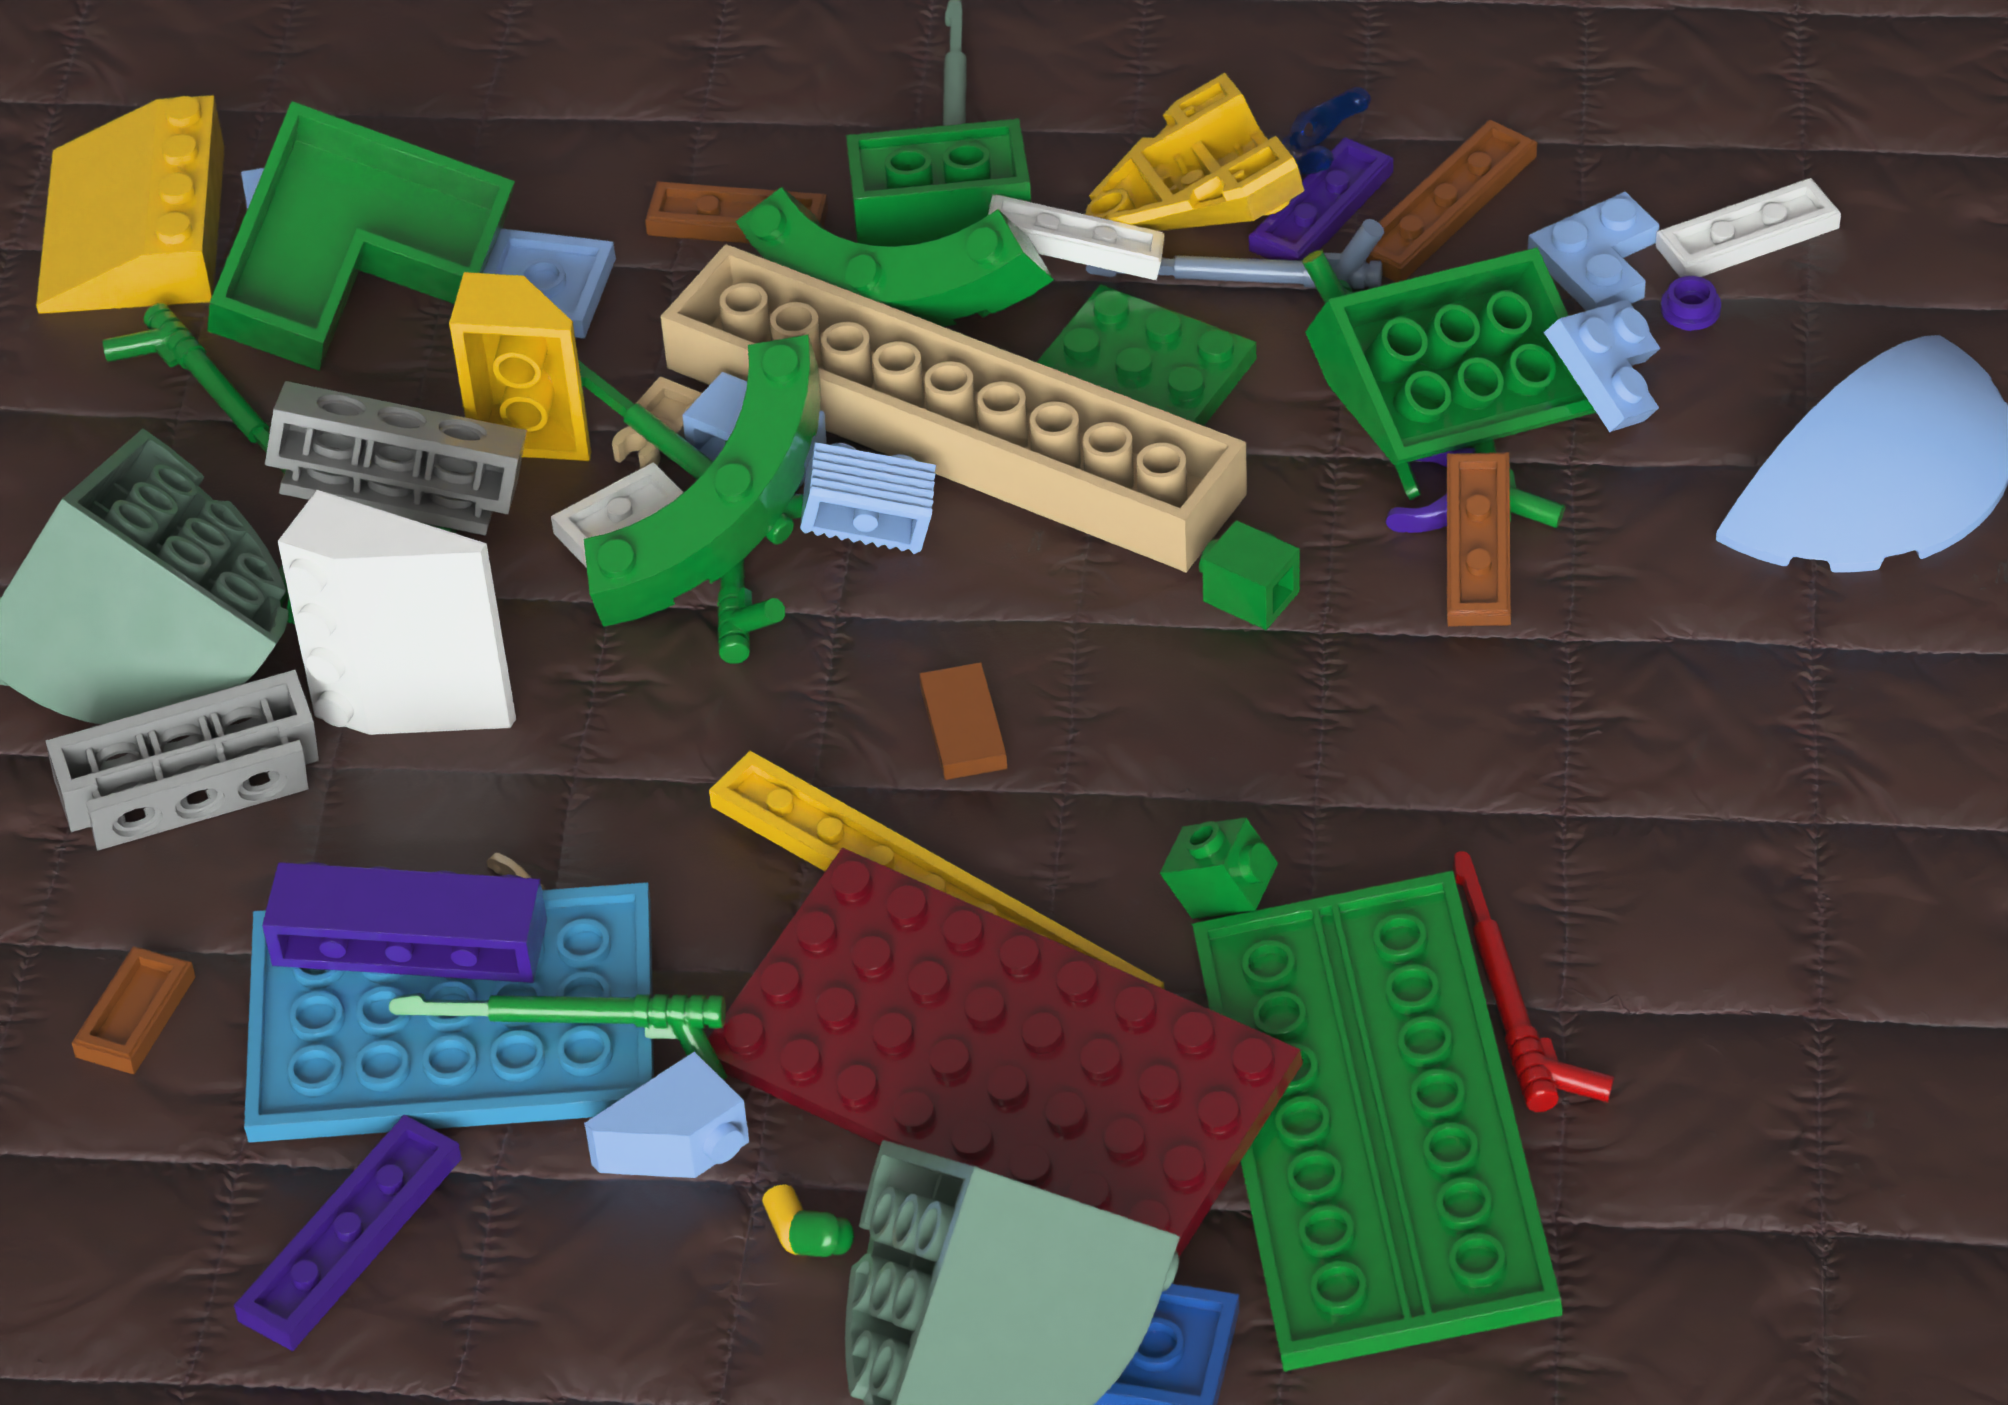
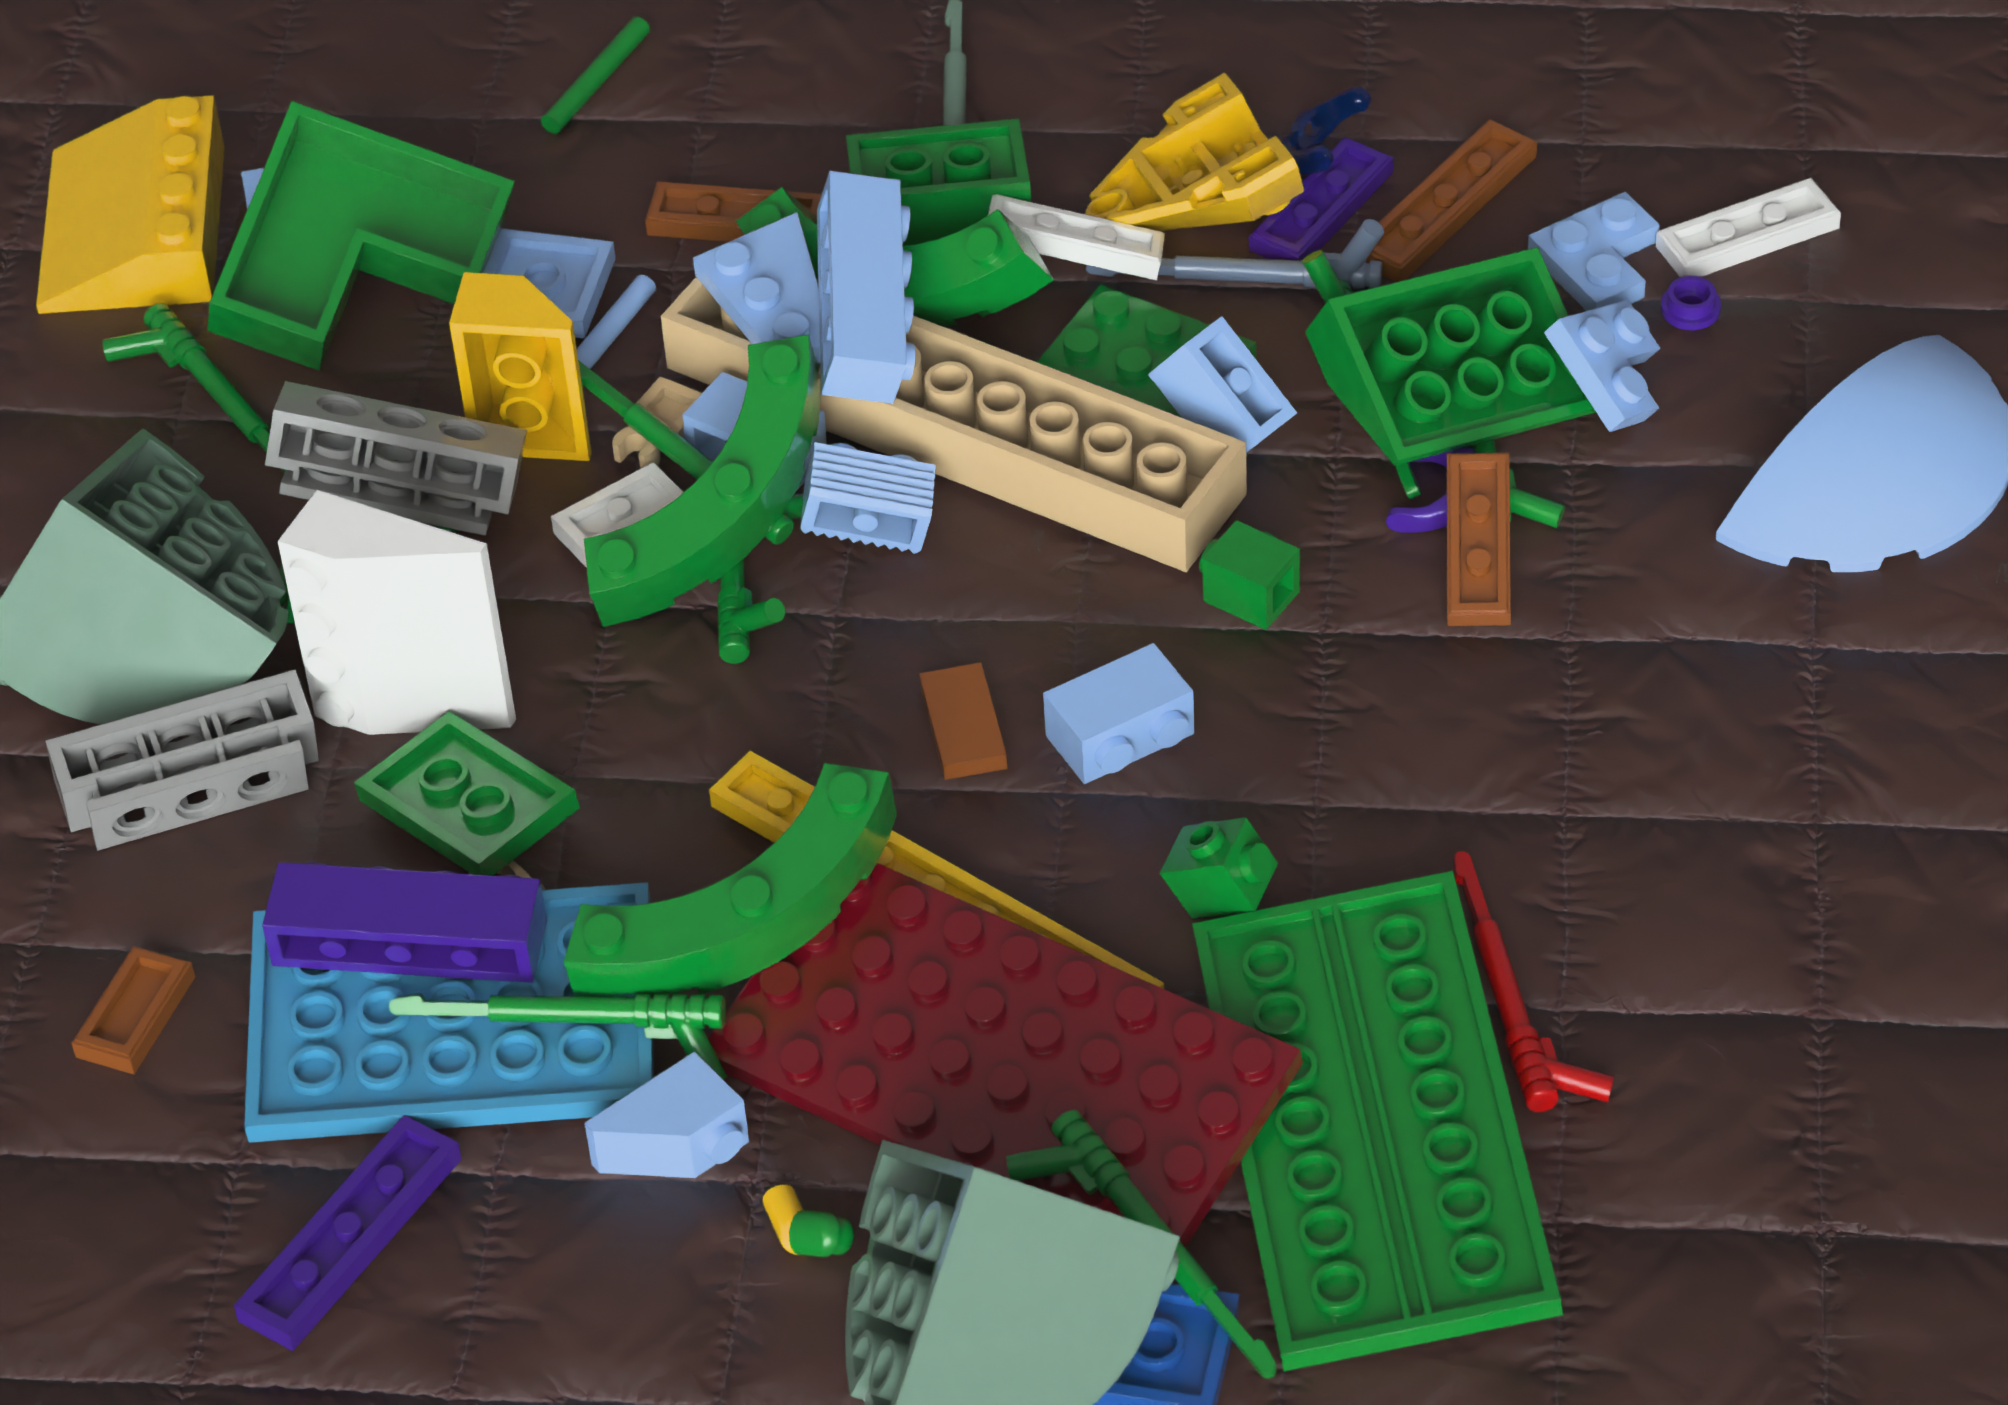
(467, 795): none -> green plate
(595, 75): none -> green bar
(615, 320): none -> light blue bar
(749, 916): none -> green brick
(765, 283): none -> light blue wing
(863, 288): none -> light blue brick
(1098, 1169): none -> green piece
(1119, 713): none -> light blue brick
(1222, 386): none -> light blue brick

